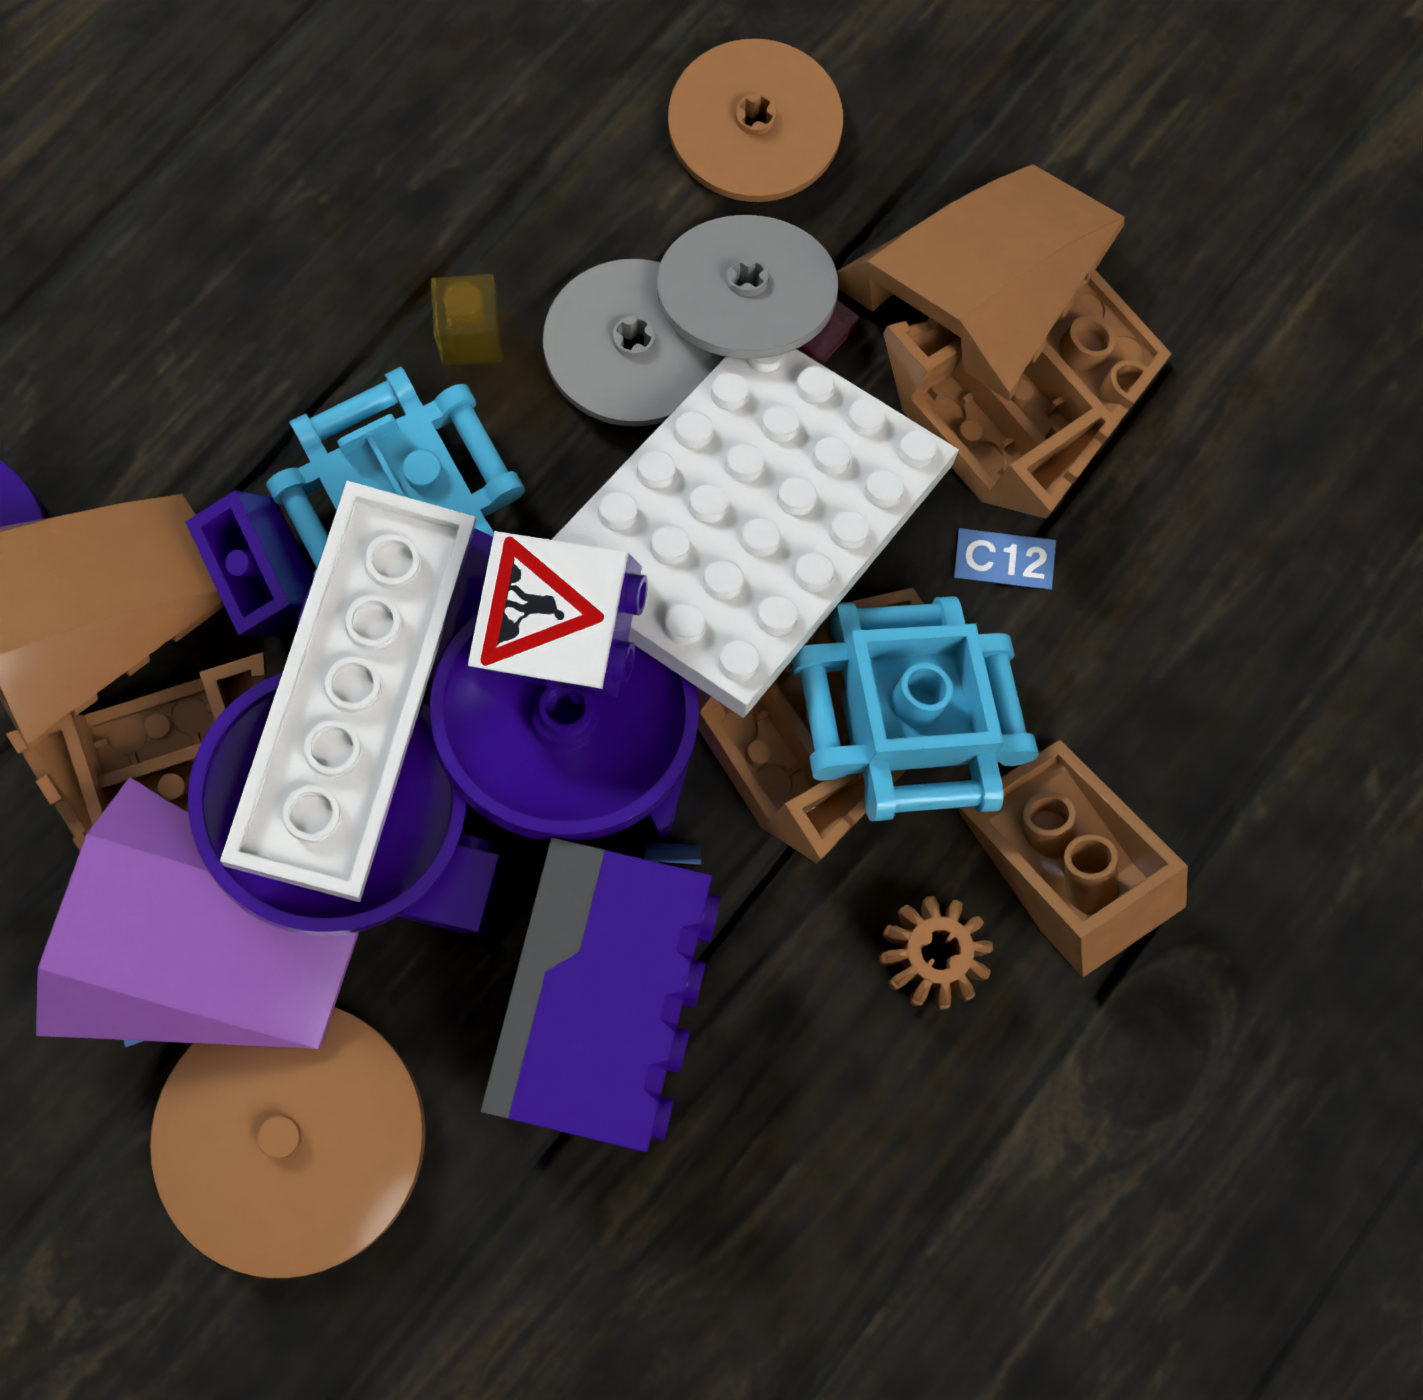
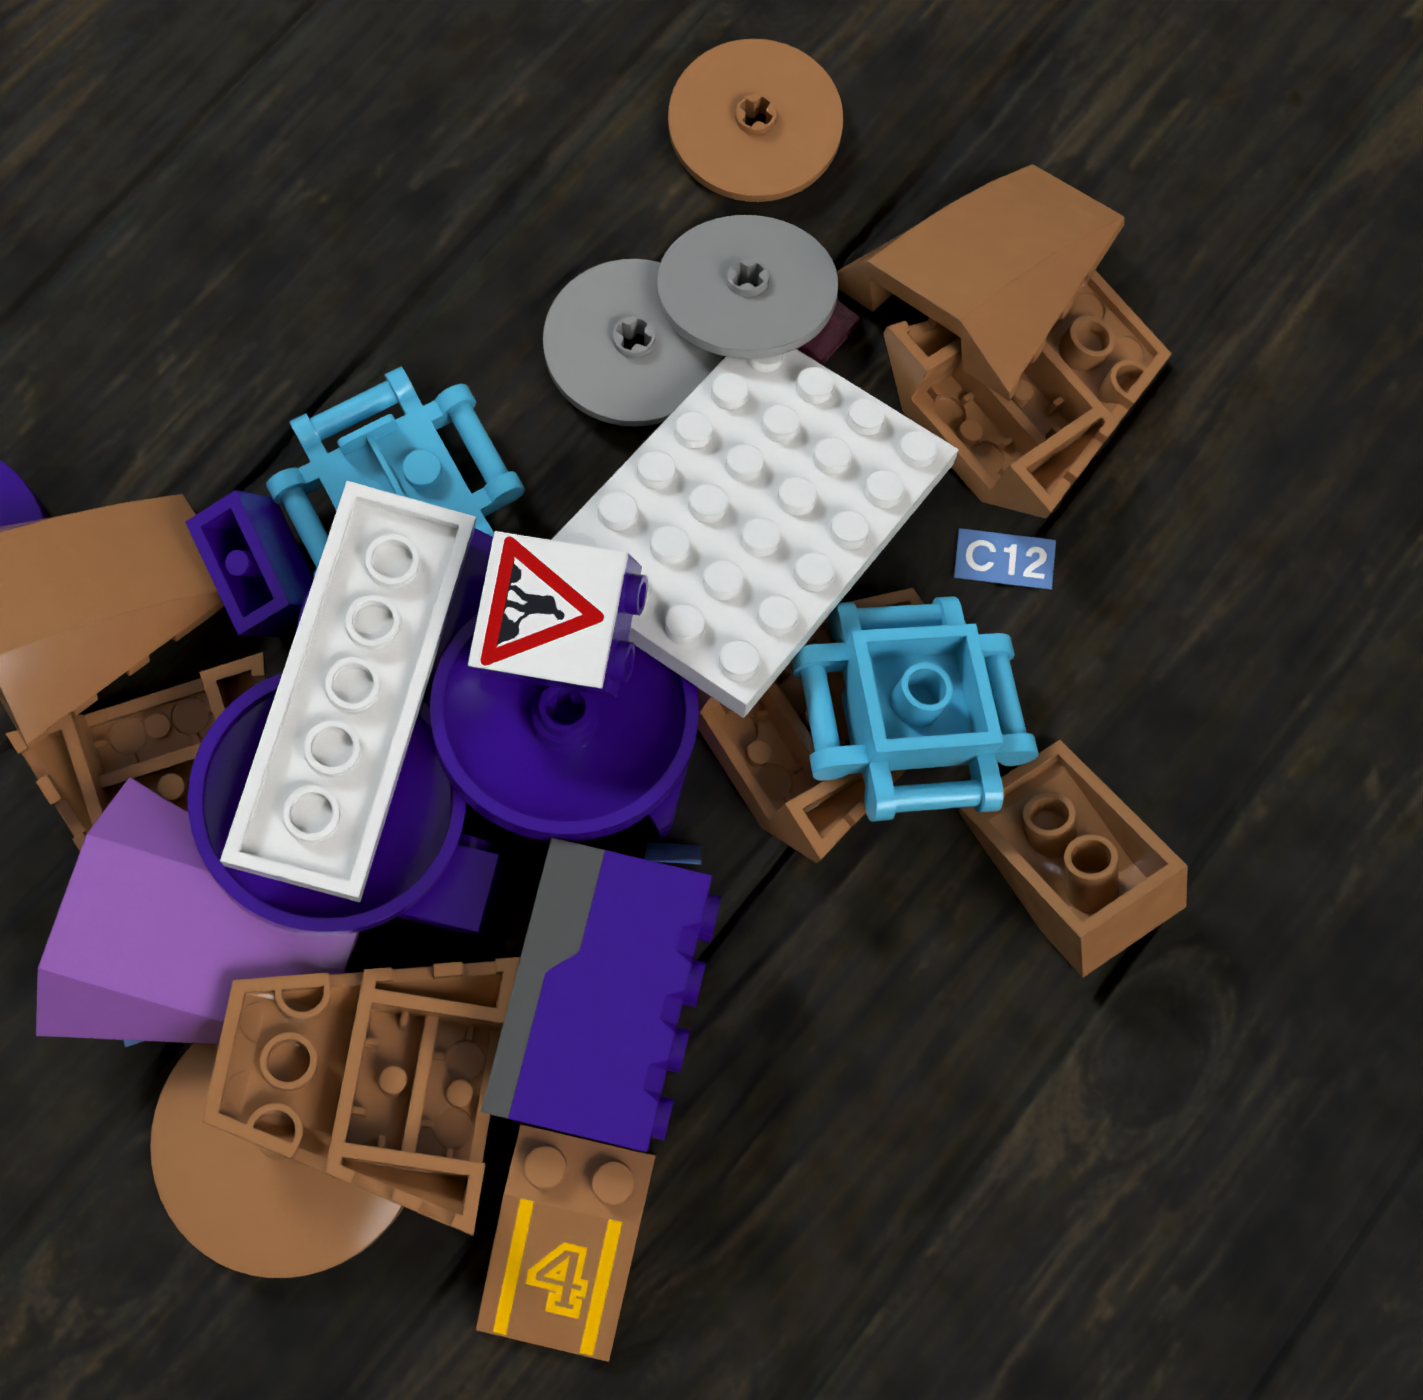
(369, 1077): none -> medium nougat wedge
(467, 319): clear yellow brick -> none
(565, 1242): none -> medium nougat slope
(953, 970): medium nougat gear -> none

